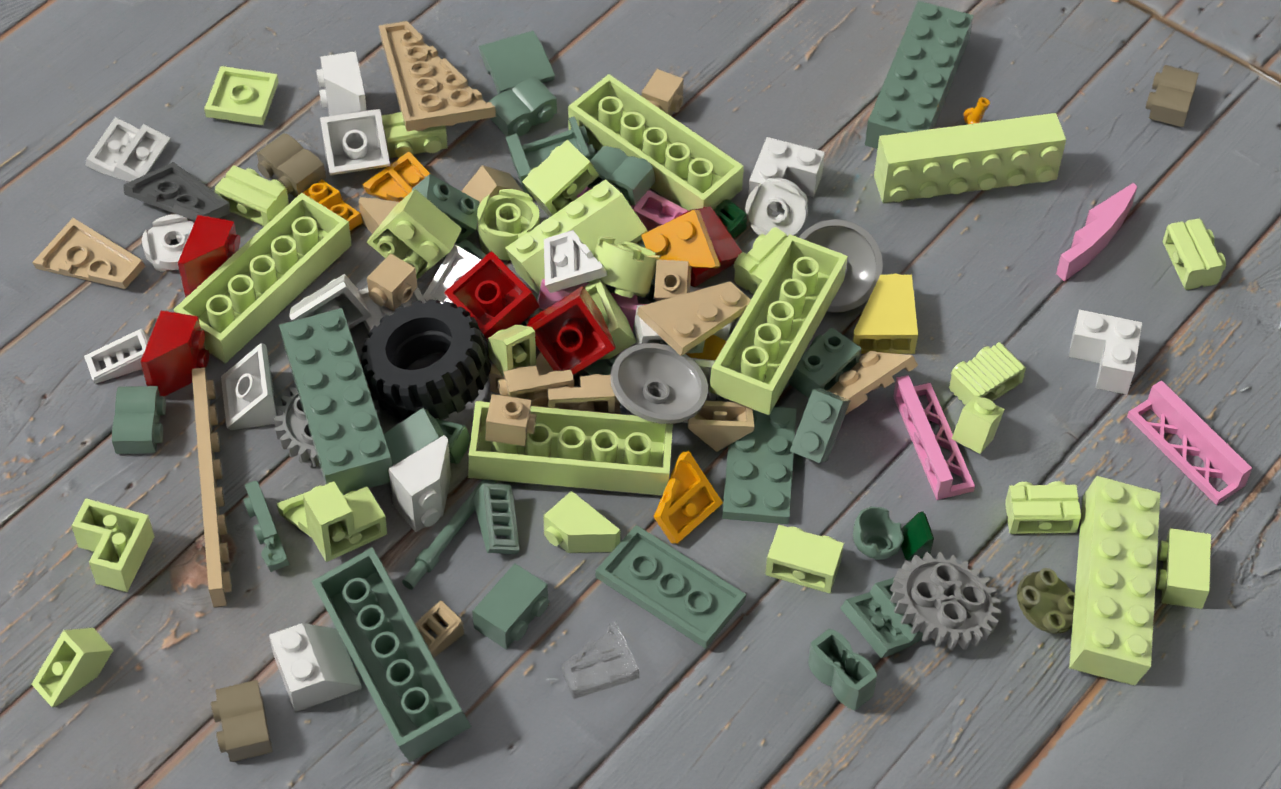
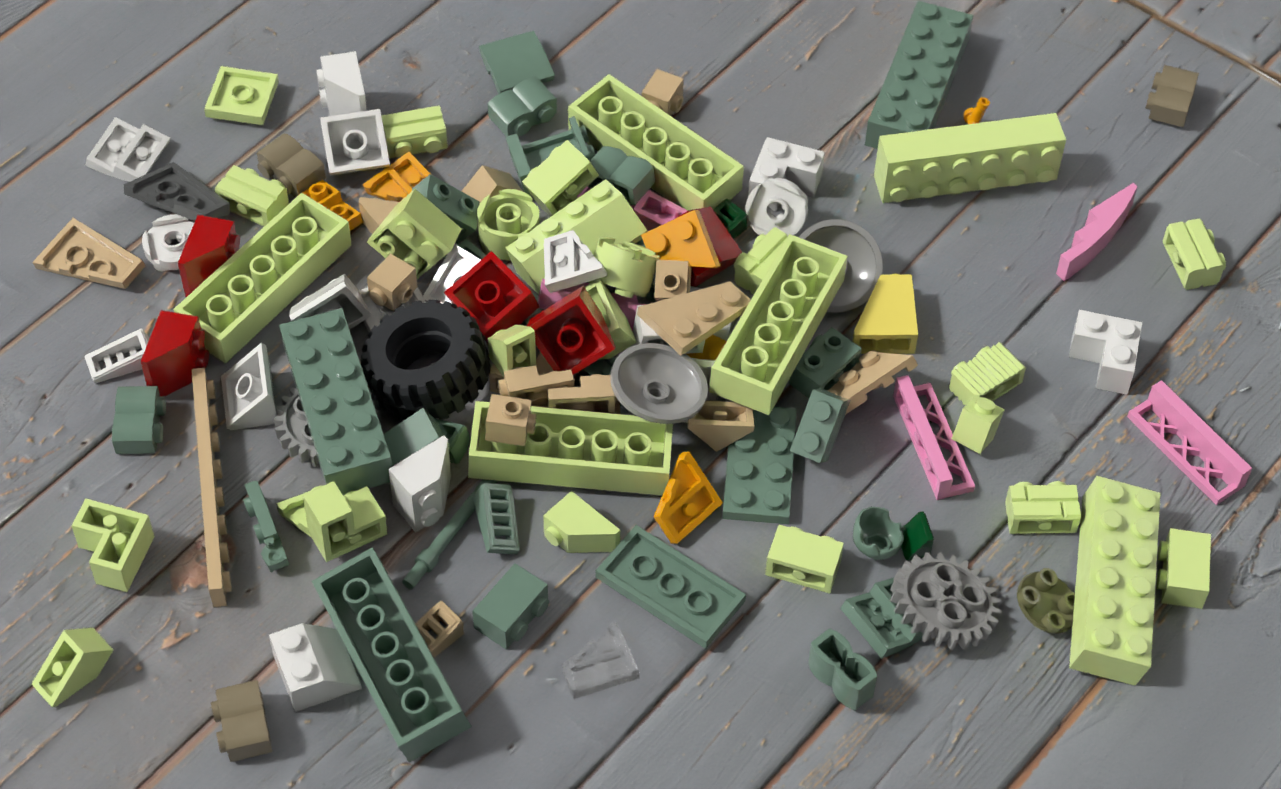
(426, 86): tan wing -> none

